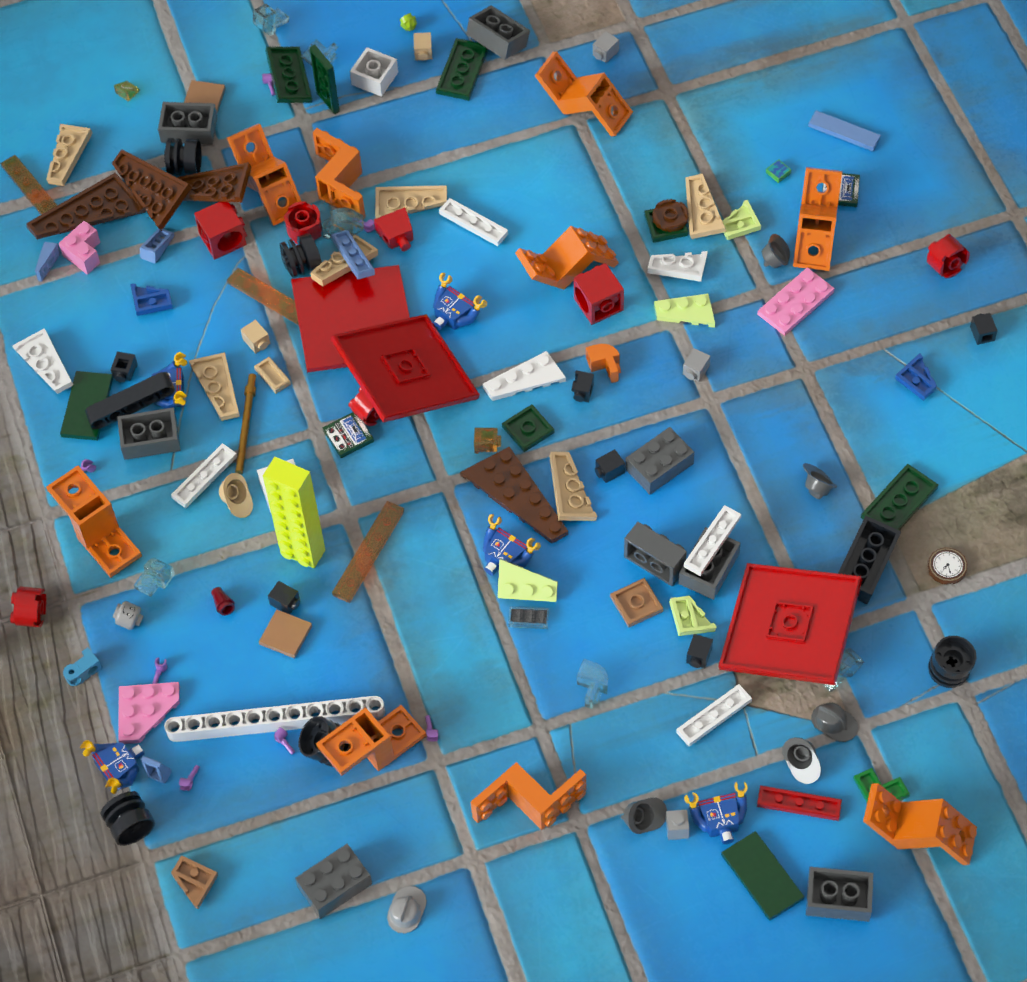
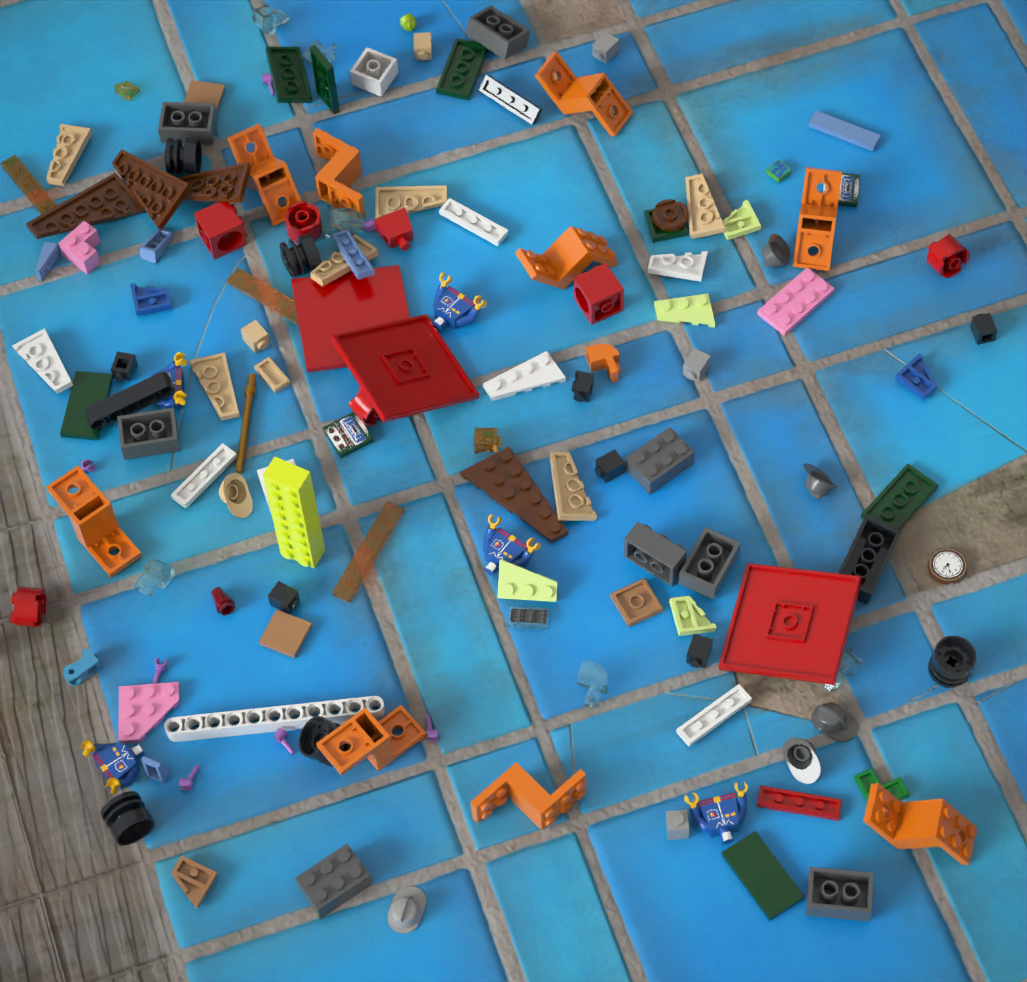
(128, 615): light grey head -> none
(510, 99): none -> plate
(528, 428): dark green tile -> none
(645, 815): dark grey piece -> none
(712, 540): white plate -> none

